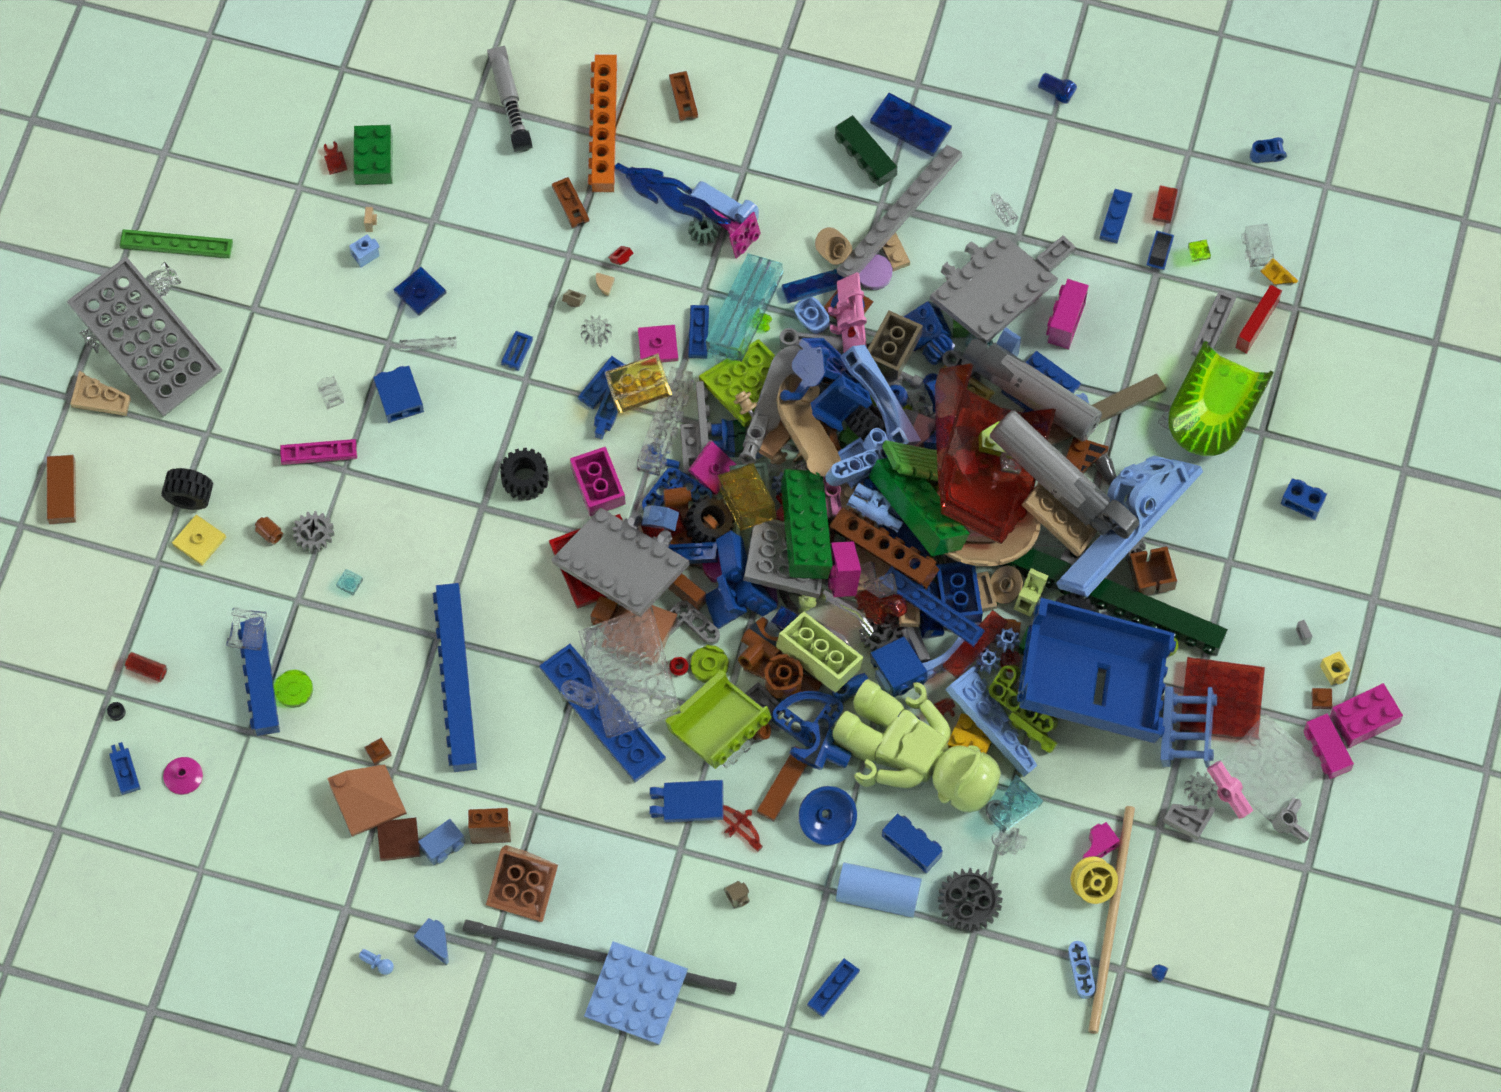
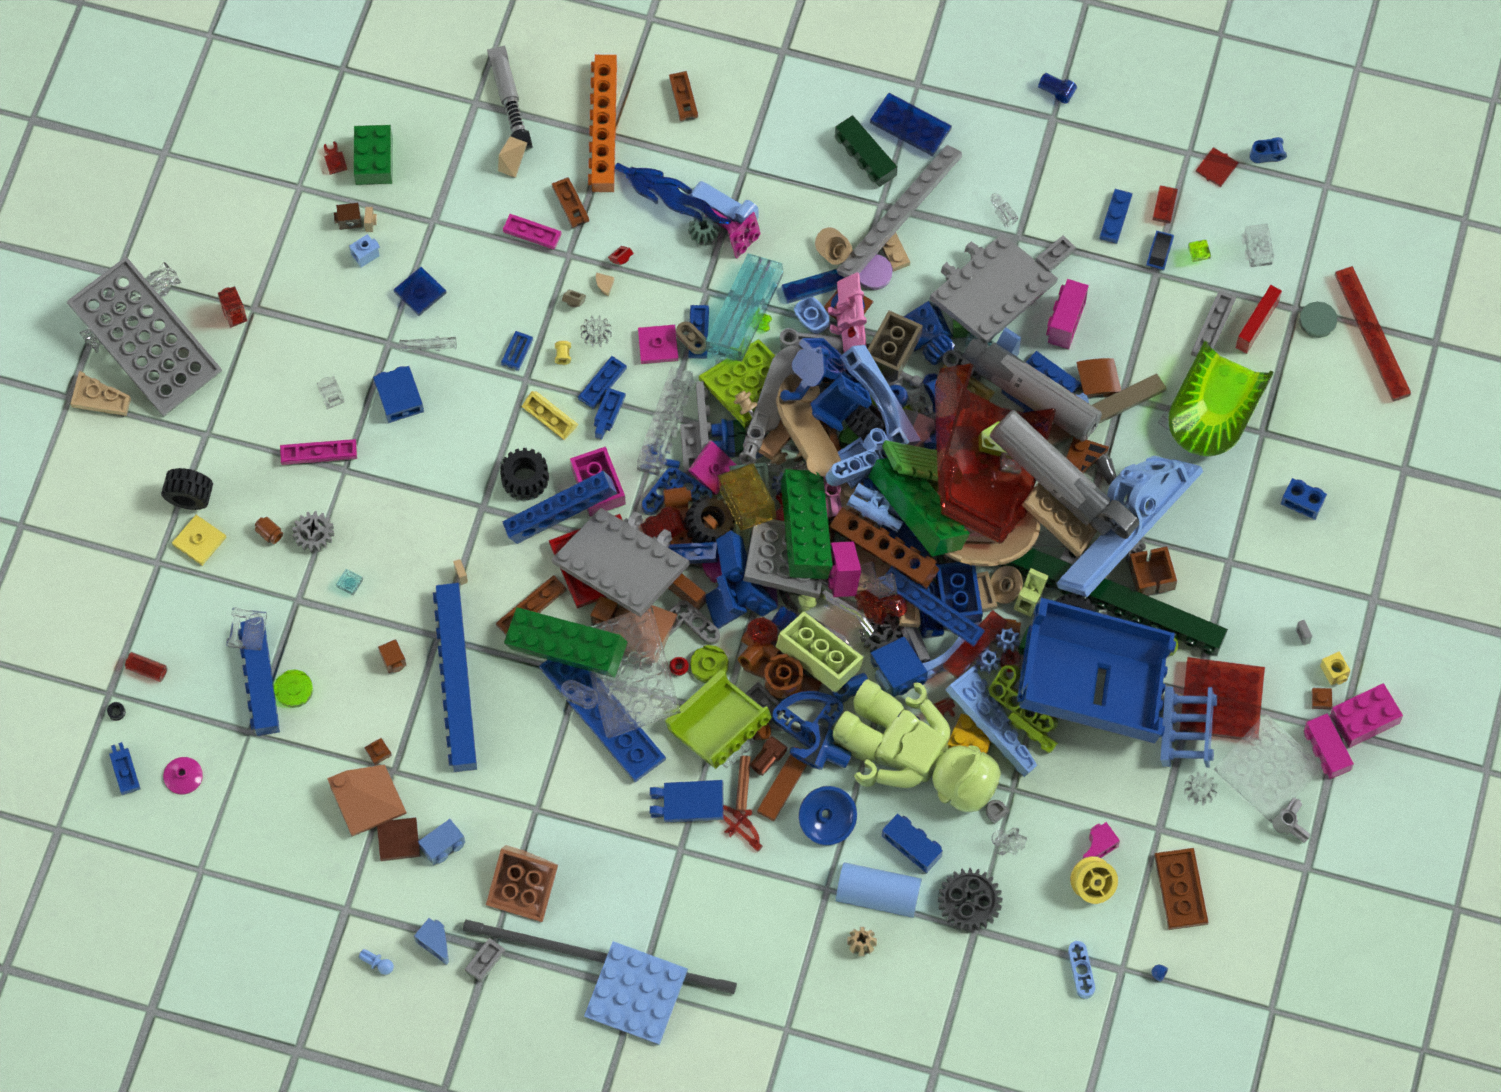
(61, 489): dark orange piece -> none
(176, 243): bright green tile -> none
(232, 306): none -> clear red brick
(348, 216): none -> reddish brown brick
(392, 656): none -> dark orange brick
(460, 571): none -> tan tile
(485, 960): none -> light grey plate
(489, 825): dark orange panel -> none
(511, 156): none -> tan slope
(532, 231): none -> dark pink plate
(536, 601): none -> dark orange tile
(549, 415): none -> light yellow slope
(559, 507): none -> blue brick
(562, 352): none -> light yellow bush
(565, 642): none -> green brick
(638, 383): clear yellow brick -> none
(660, 517): medium blue slope -> none
(693, 338): none -> dark tan plate
(737, 894): dark tan plate -> none
(743, 781): none -> nougat axle
(764, 625): none -> clear red gear
(771, 751): none -> copper piece
(833, 987): blue plate -> none
(865, 936): none -> tan piece
(1015, 805): clear light blue wing -> none
(1099, 377): none -> dark orange slope
(1111, 922): tan piece -> none
(1181, 888): none -> dark orange tile
(1188, 819): light grey wing -> none
(1217, 167): none -> clear red piece
(1229, 789): bright pink piece -> none
(1277, 273): yellow tile -> none
(1318, 319): none -> sand green tile
(1372, 333): none -> clear red plate

